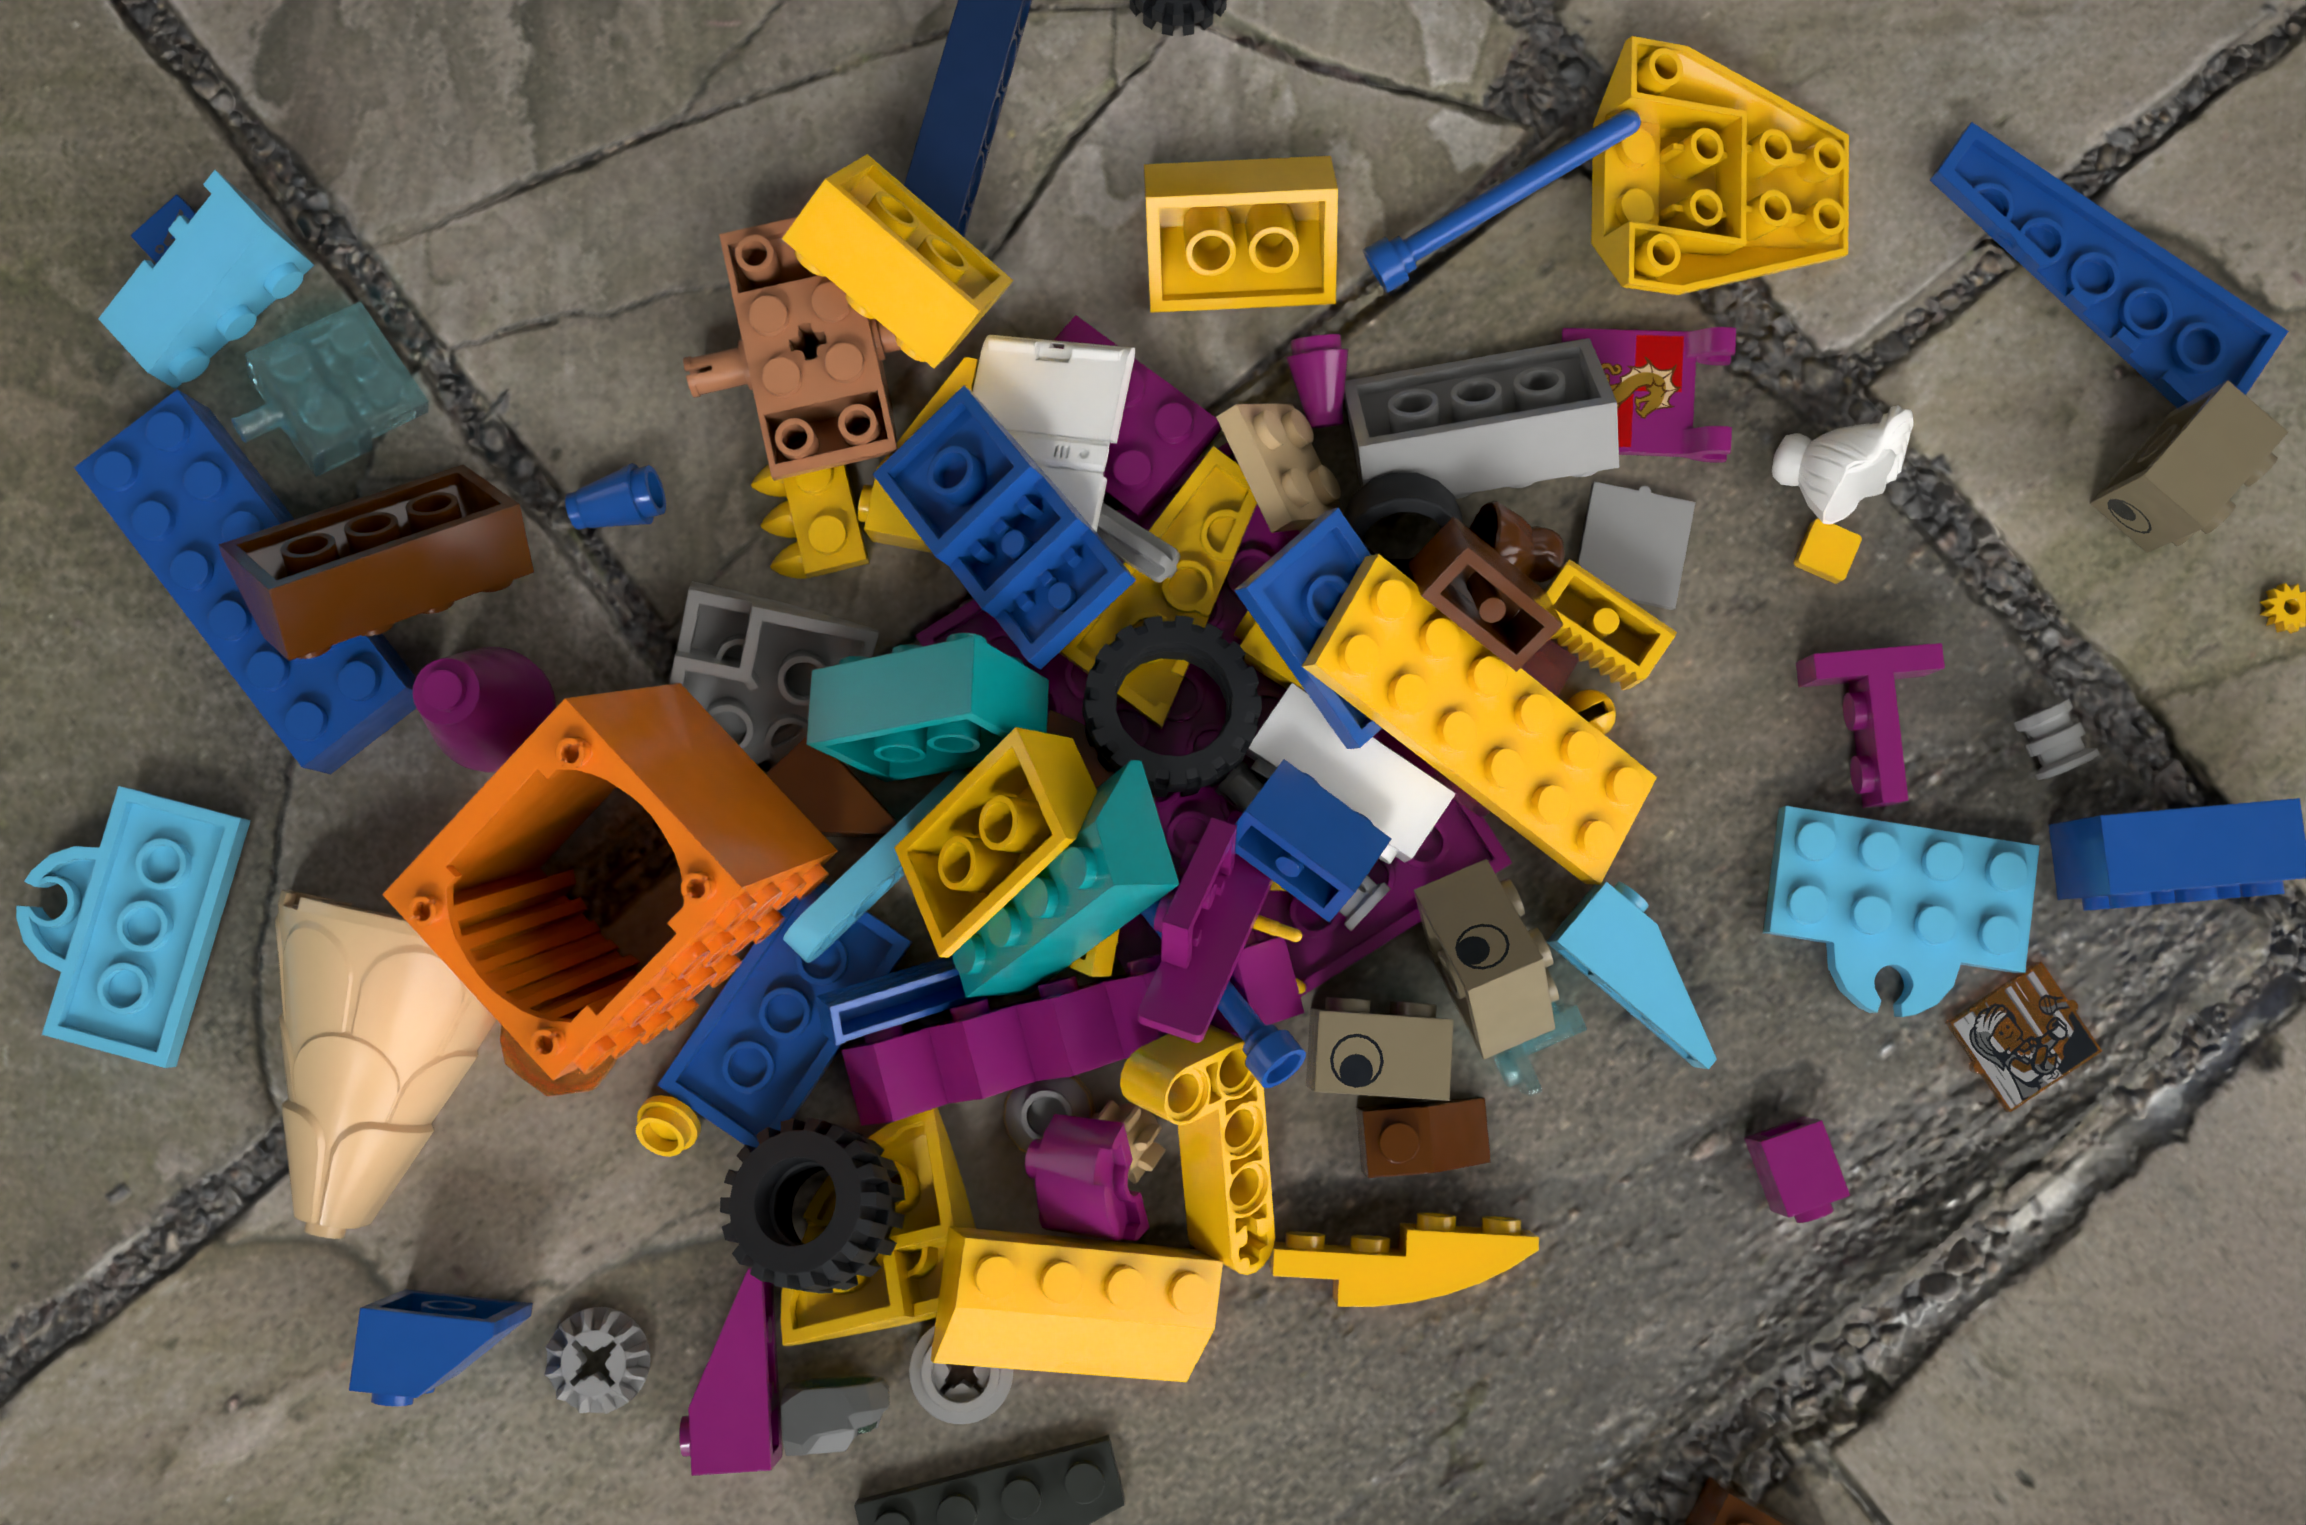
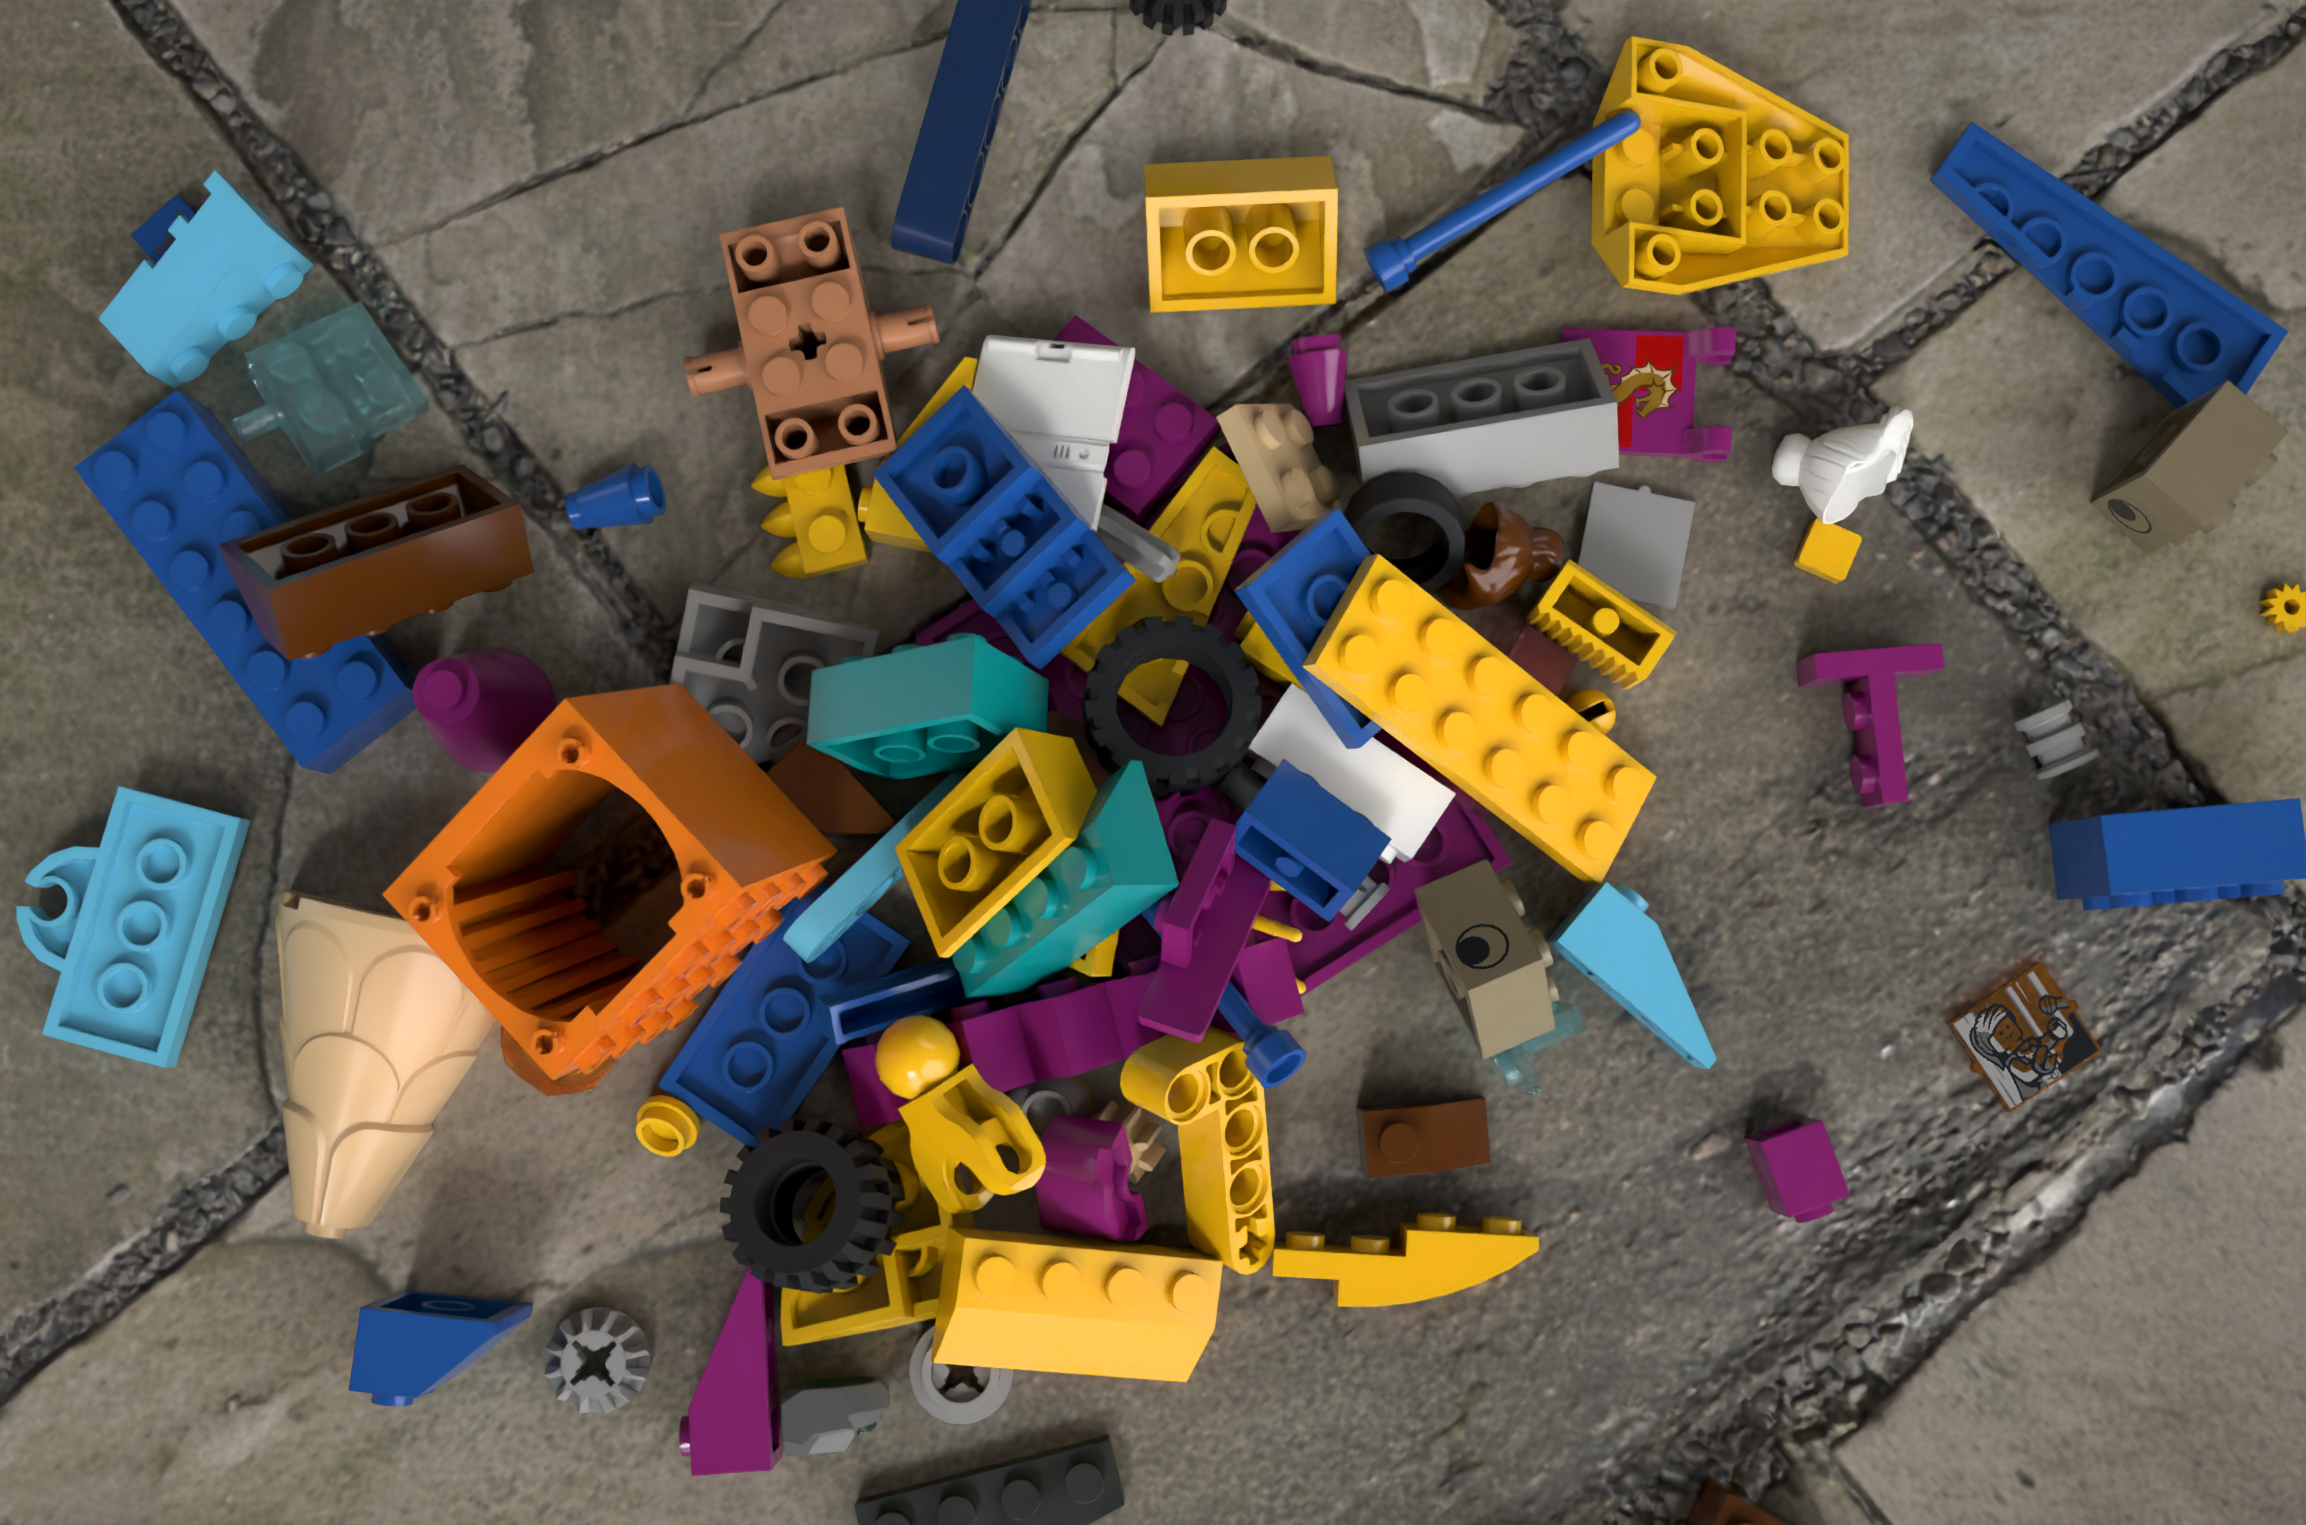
(896, 260): yellow slope -> none
(955, 1116): none -> yellow piece
(1378, 1052): dark tan brick -> none
(1484, 594): reddish brown brick -> none
(1900, 902): medium azure plate -> none

